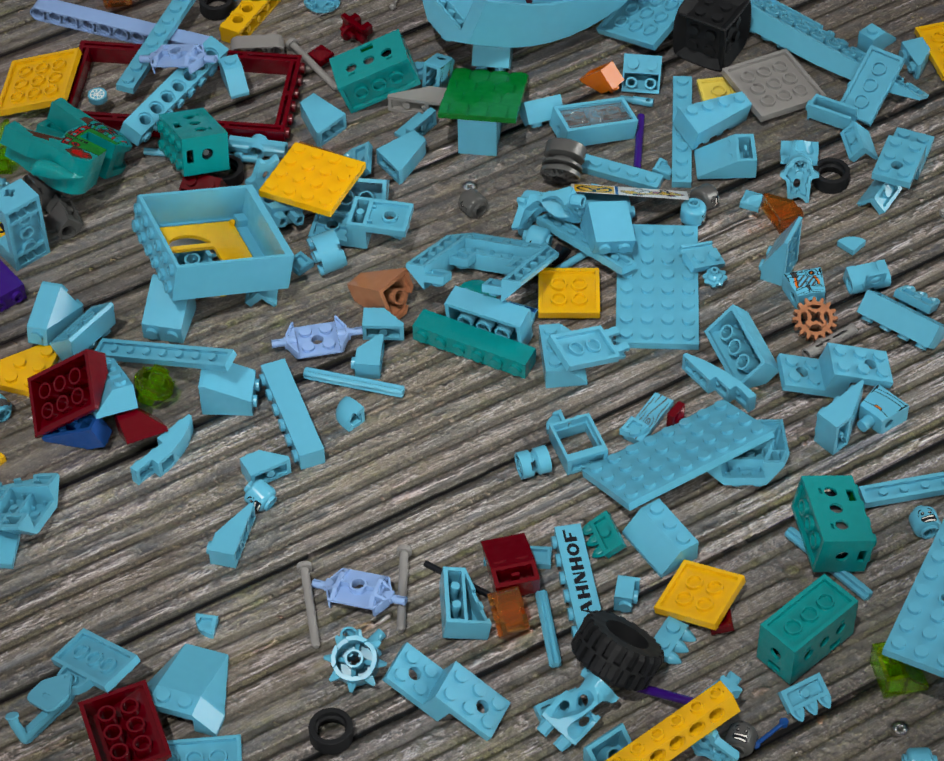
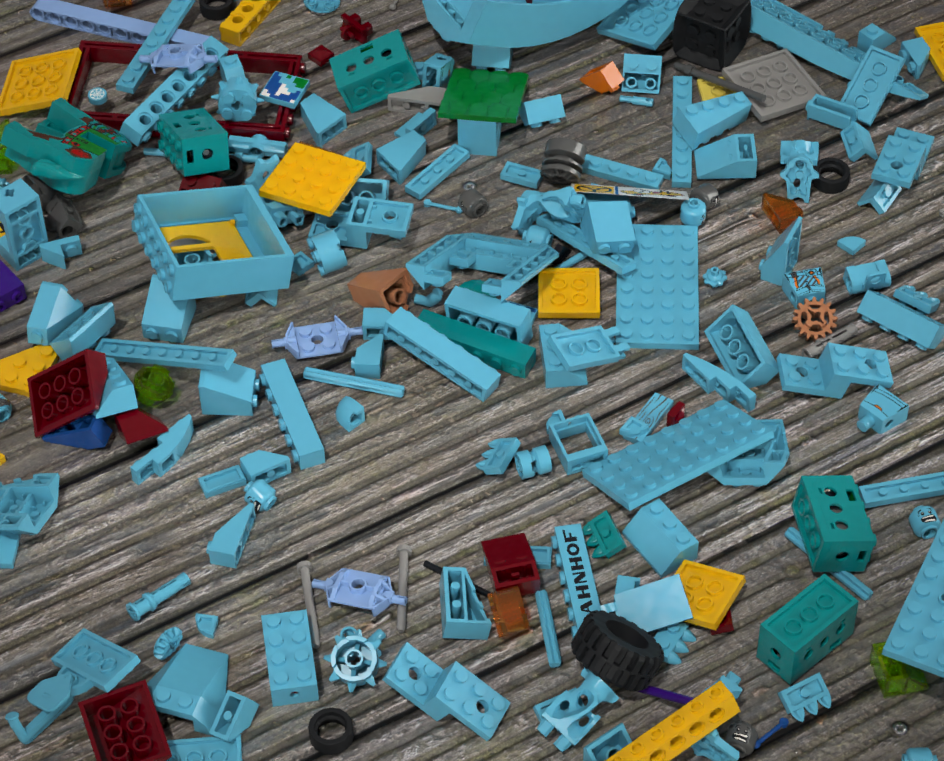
(57, 250): none -> medium azure slope
(149, 601): none -> medium azure pin
(167, 643): none -> medium azure gear
(222, 481): none -> medium azure tile
(233, 716): none -> medium azure slope
(237, 99): none -> medium azure brick
(258, 43): light grey beam -> none
(284, 89): none -> tile
(289, 658): none -> medium azure brick
(293, 45): light grey bar -> none
(427, 203): none -> medium azure hinge
(429, 300): none -> medium azure arm
(437, 171): none -> medium azure plate
(442, 354): none -> medium azure brick
(499, 456): none -> medium azure plate
(521, 175): none -> medium azure plate
(595, 121): medium azure brick -> none
(639, 141): dark purple bar -> none
(653, 604): none -> medium azure tile
(691, 70): none -> dark grey bar
(701, 256): medium azure plate -> none
(751, 201): medium azure tile -> none
(838, 419): medium azure slope -> none

